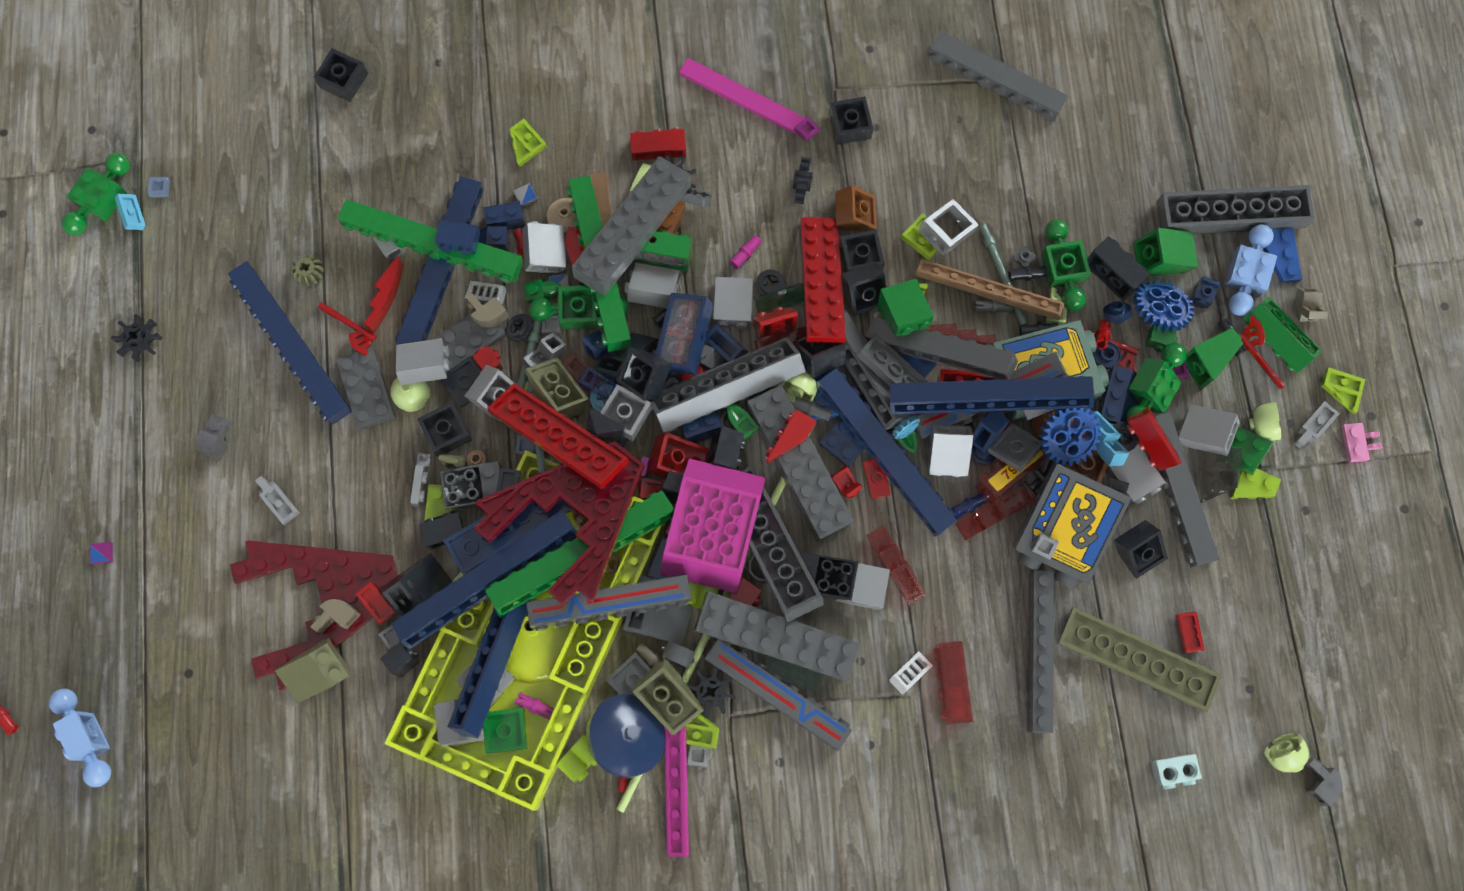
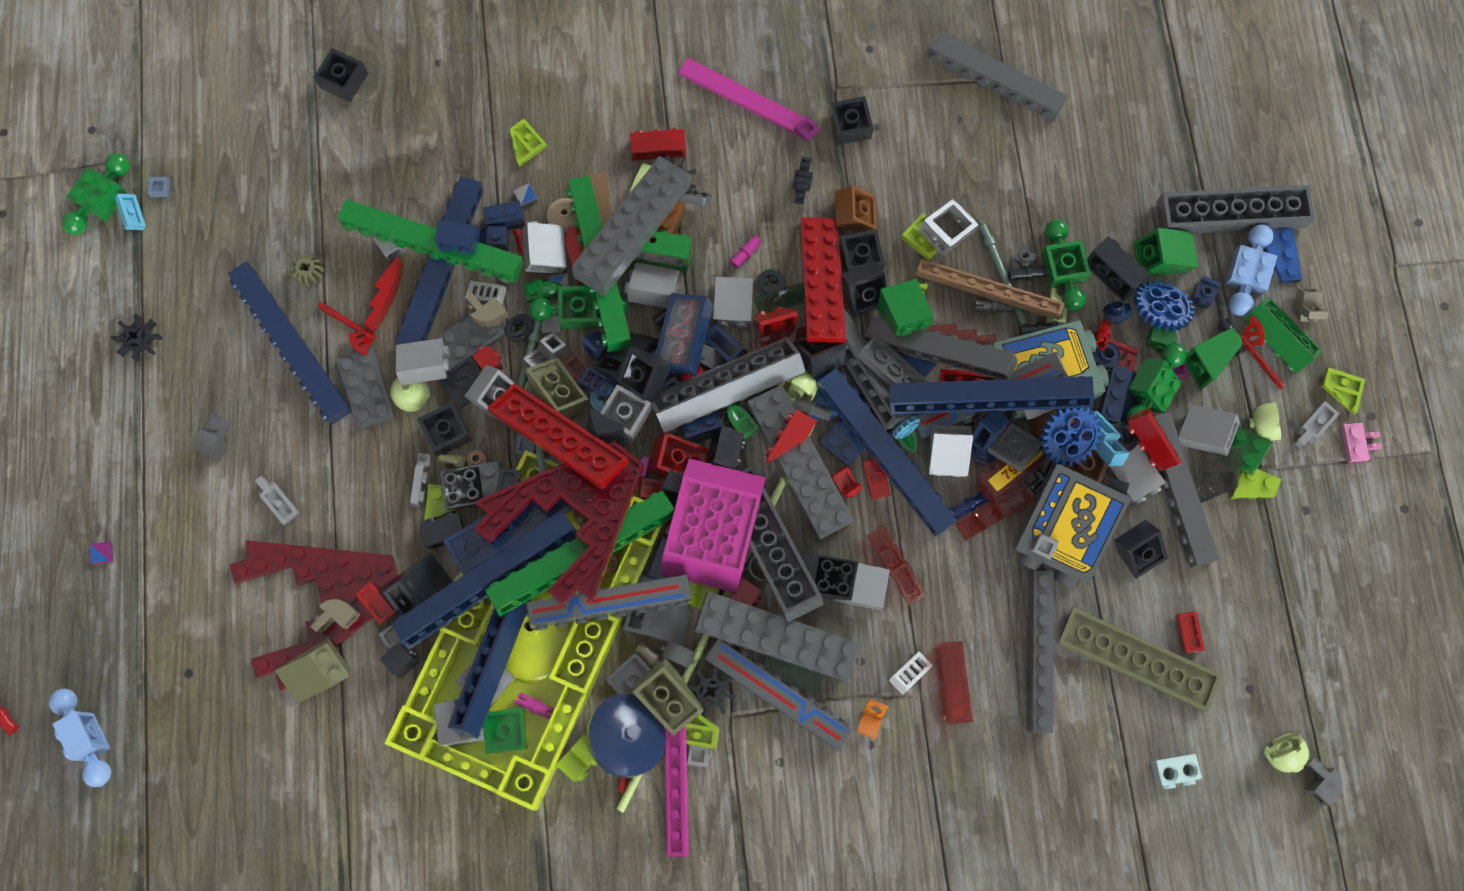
(871, 719): none -> orange bracket

